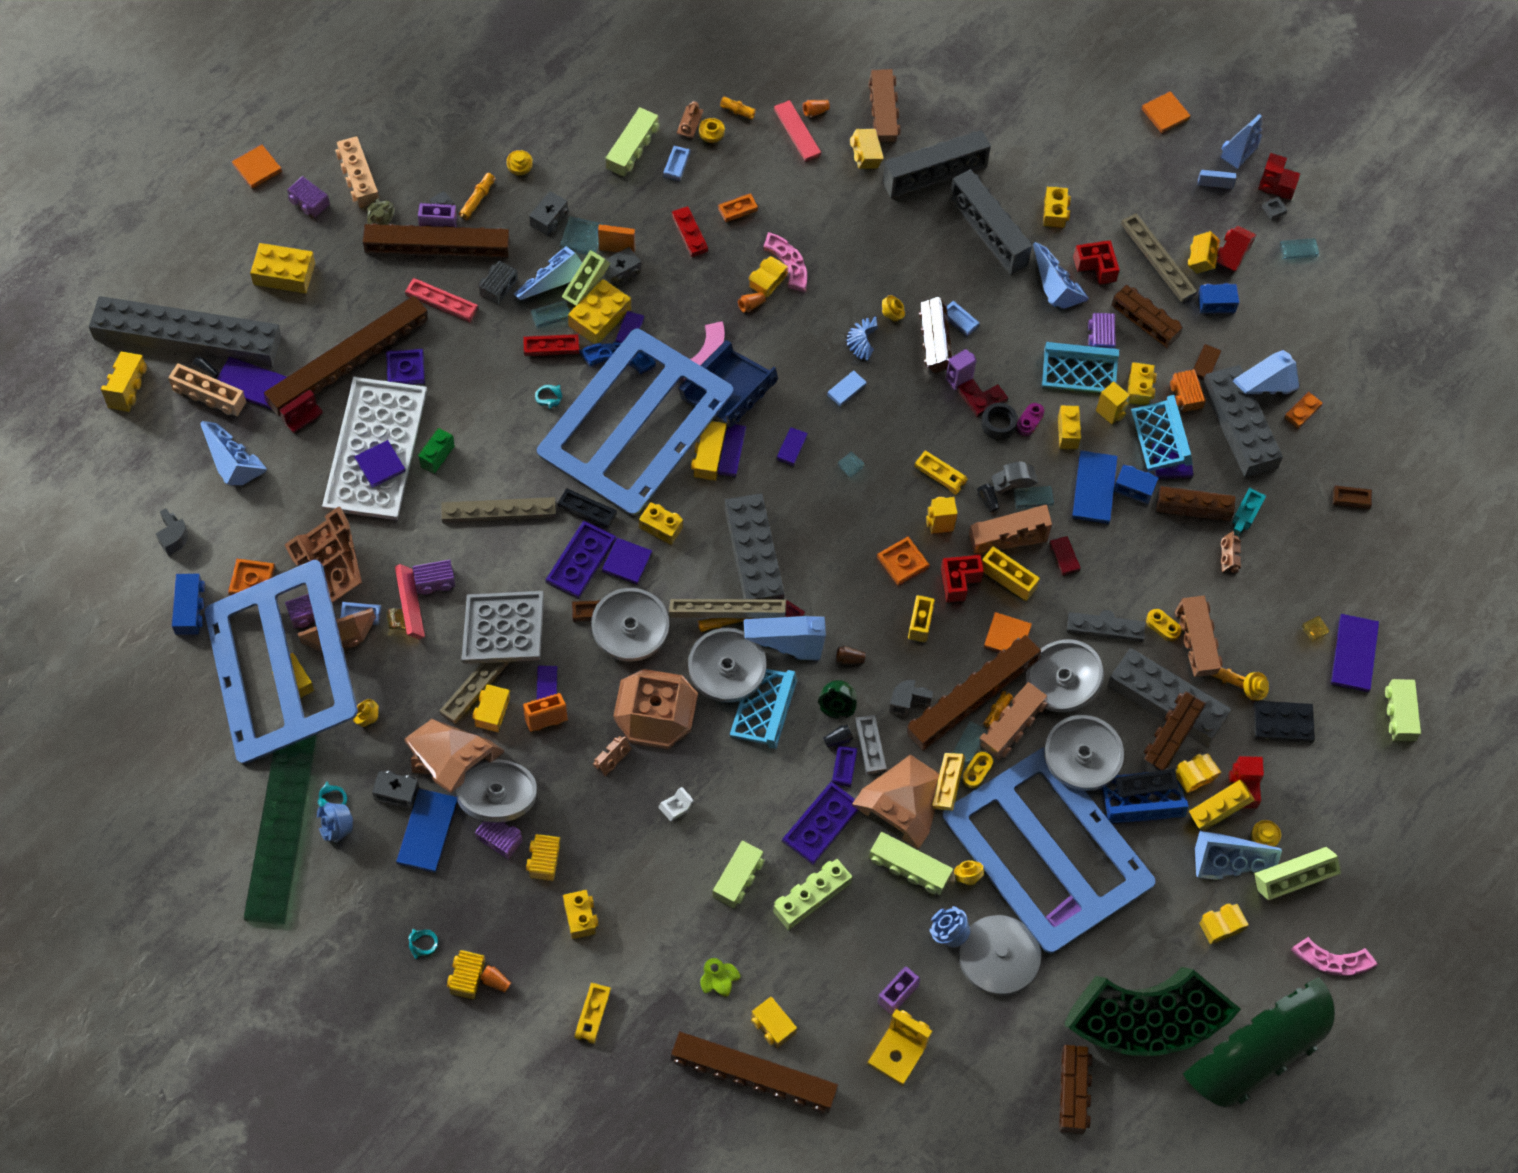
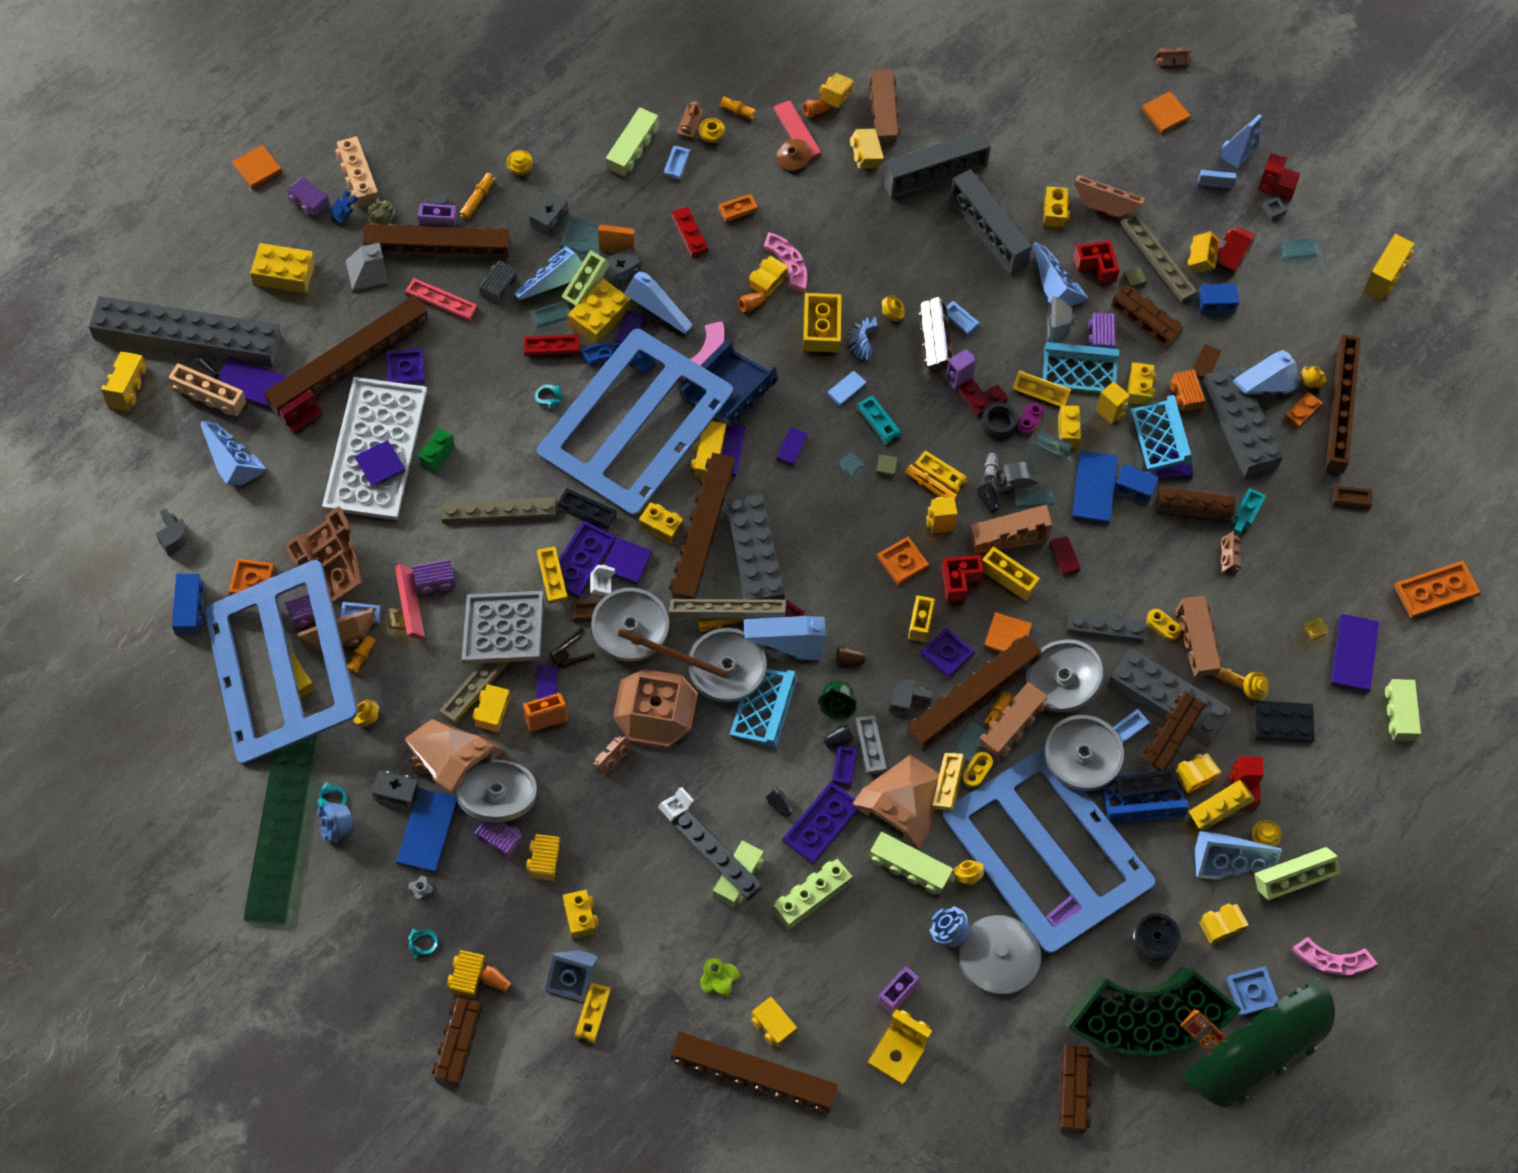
(342, 207): none -> blue plate
(361, 654): none -> light orange pin
(367, 268): none -> light grey slope
(420, 893): none -> light grey plate
(458, 1042): none -> reddish brown brick
(552, 575): none -> yellow plate
(560, 654): none -> dark brown plant
(571, 974): none -> sand blue slope
(601, 580): none -> white bracket
(638, 640): none -> reddish brown bar
(652, 297): none -> light blue wedge
(703, 526): none -> reddish brown brick
(717, 855): none -> black plate
(779, 802): none -> black cone
(798, 159): none -> dark orange dish
(822, 322): none -> yellow brick
(836, 90): none -> yellow brick
(879, 419): none -> teal plate
(886, 465): none -> olive tile
(912, 471): none -> light orange pin
(947, 653): none -> dark purple tile
(991, 468): none -> light grey pin
(1041, 389): none -> yellow plate
(1052, 443): none -> clear light blue tile
(1059, 320): none -> light grey slope
(1106, 198): none -> nougat wedge
(1131, 726): none -> light blue tile
(1135, 277): none -> olive tile
(1155, 938): none -> black wheel
(1180, 55): none -> nougat hinge
(1203, 1030): none -> slope
(1252, 991): none -> medium blue plate
(1313, 377): none -> yellow plate
(1343, 404): none -> reddish brown brick
(1389, 267): none -> yellow brick
(1437, 589): none -> orange plate

